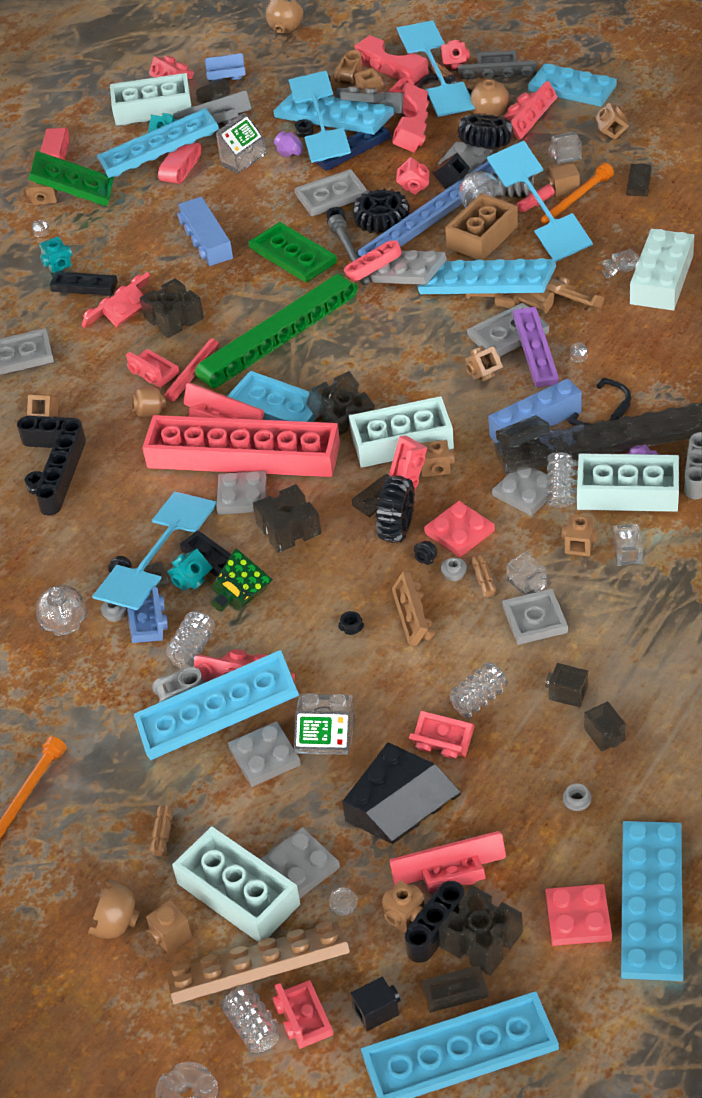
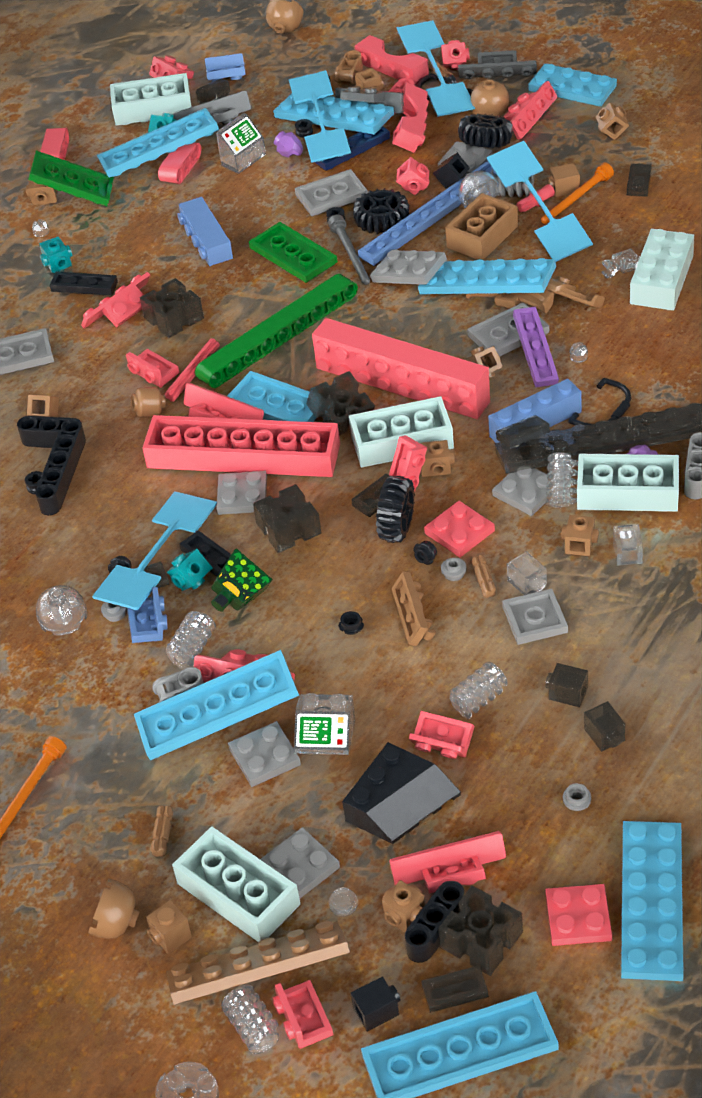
(373, 260): coral beam -> none
(402, 367): none -> coral brick
(565, 147): clear brick -> none

